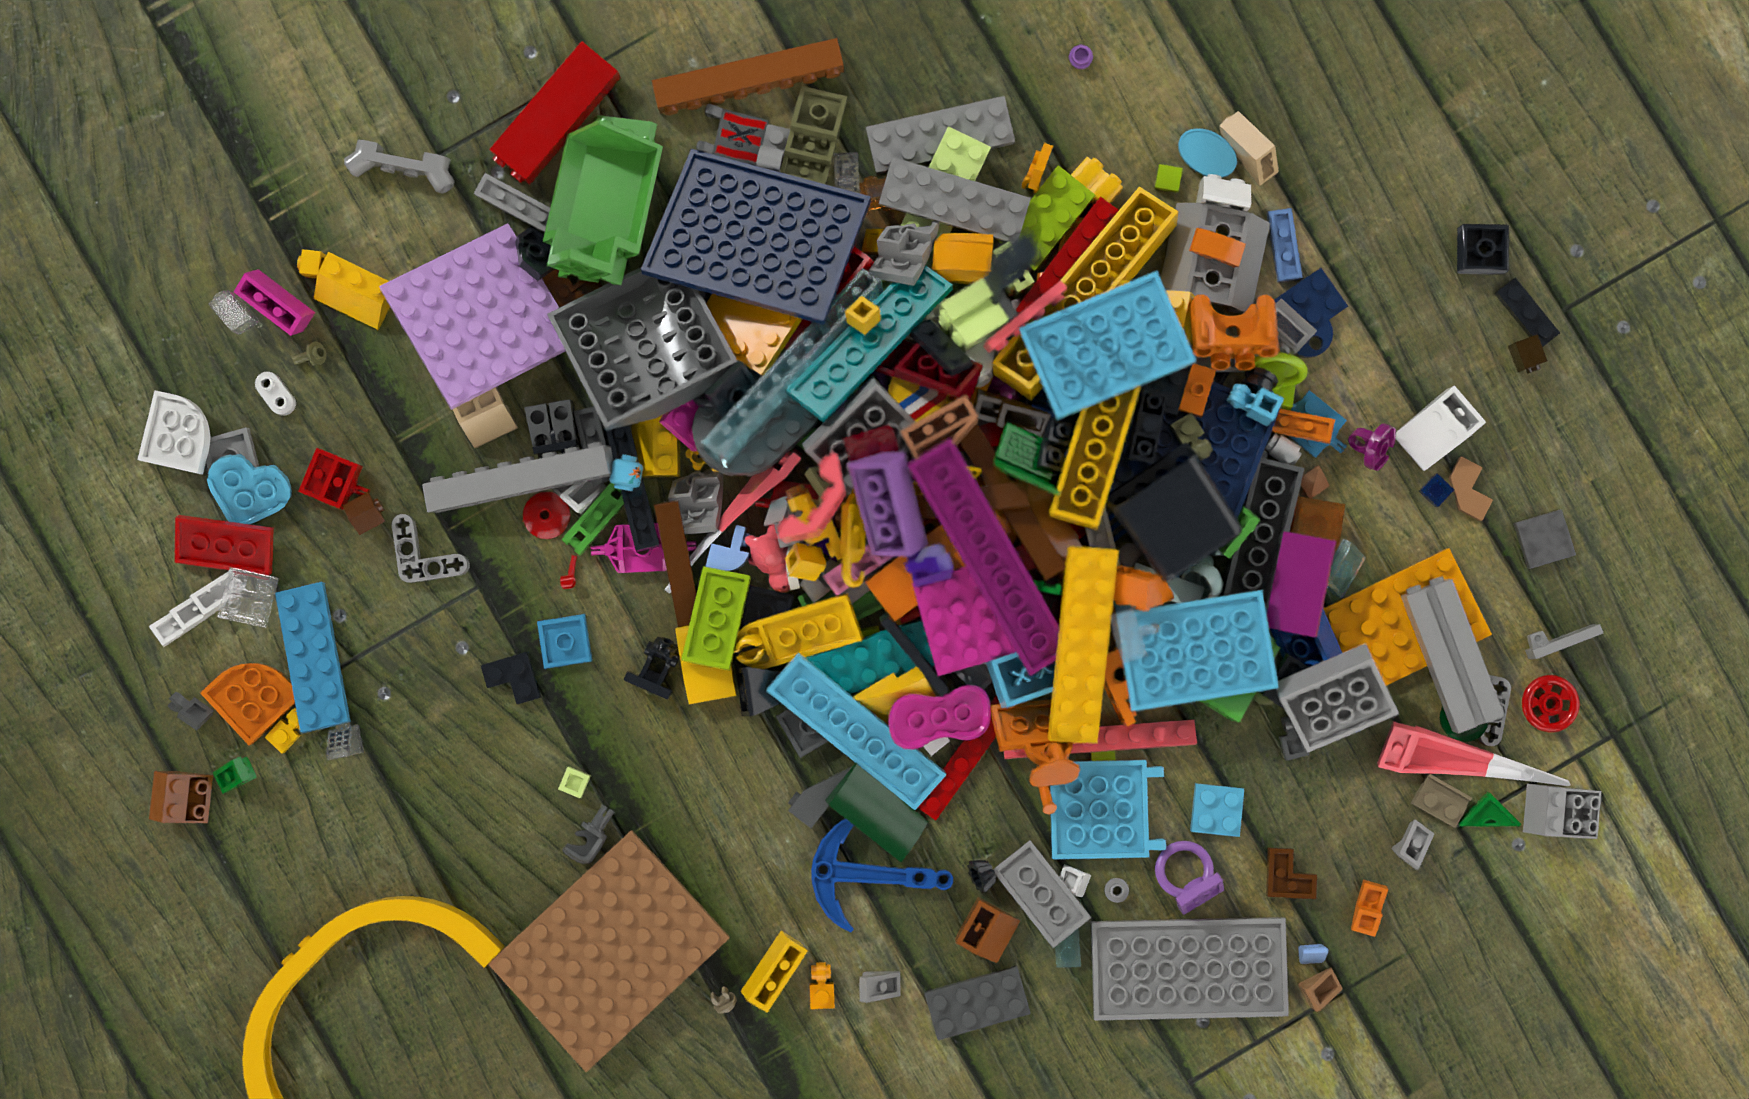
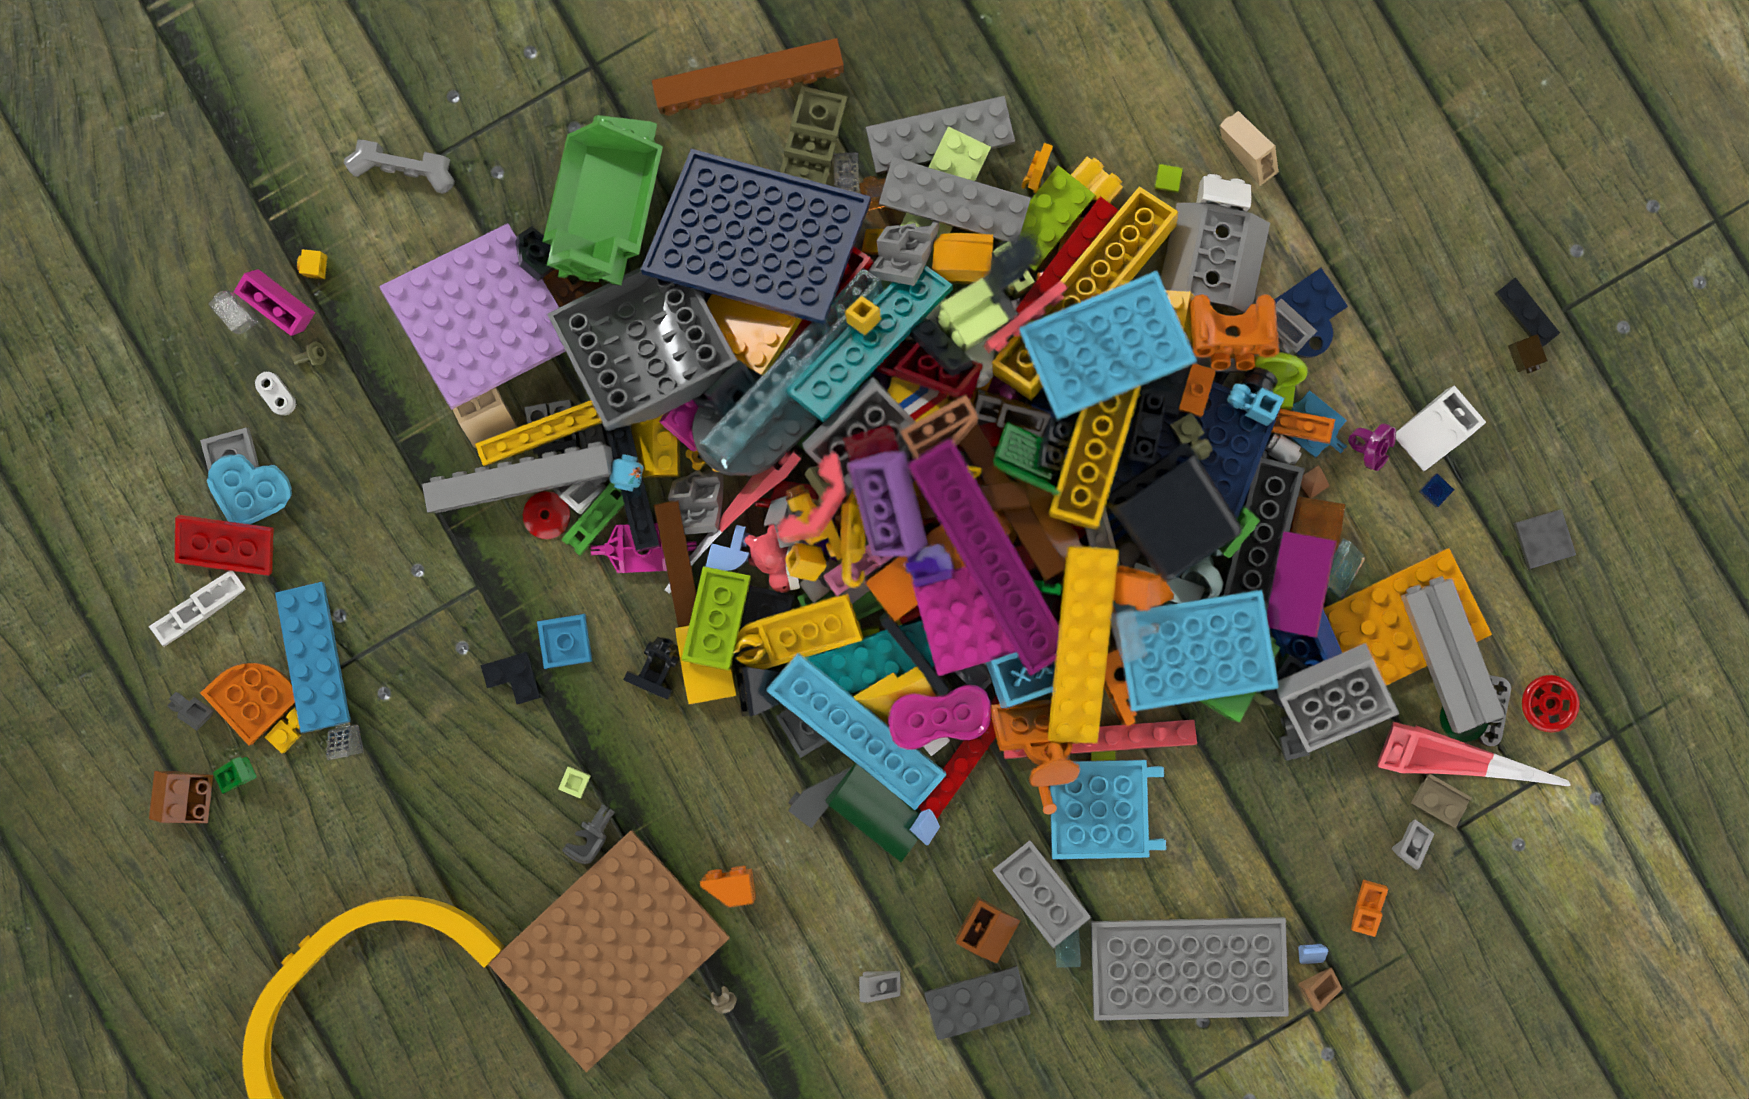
(175, 434): white plate -> none
(247, 597): clear slope -> none
(331, 479): red plate -> none
(351, 290): yellow slope -> none
(364, 513): reddish brown brick -> none
(414, 558): light grey beam -> none
(513, 202): light grey plate -> none
(537, 433): none -> yellow tile
(554, 113): red brick -> none
(569, 580): red hand -> none
(731, 887): none -> orange slope
(737, 135): flag -> none
(773, 147): light grey plate -> none
(774, 971): yellow brick -> none
(821, 993): light orange plate -> none
(861, 873): blue piece -> none
(925, 826): none -> light blue slope
(981, 875): black piece -> none
(1075, 880): white slope -> none
(1080, 57): medium lavender plate -> none
(1109, 890): light grey plate -> none
(1199, 889): medium lavender tile -> none
(1207, 152): medium azure piece -> none
(1217, 247): orange slope -> none
(1217, 810): medium azure plate -> none
(1282, 880): reddish brown plate -> none
(1284, 245): medium blue tile -> none
(1468, 500): medium nougat tile -> none
(1488, 813): green tile -> none
(1493, 238): black brick -> none
(1541, 646): light grey hinge -> none
(1562, 811): light grey slope -> none

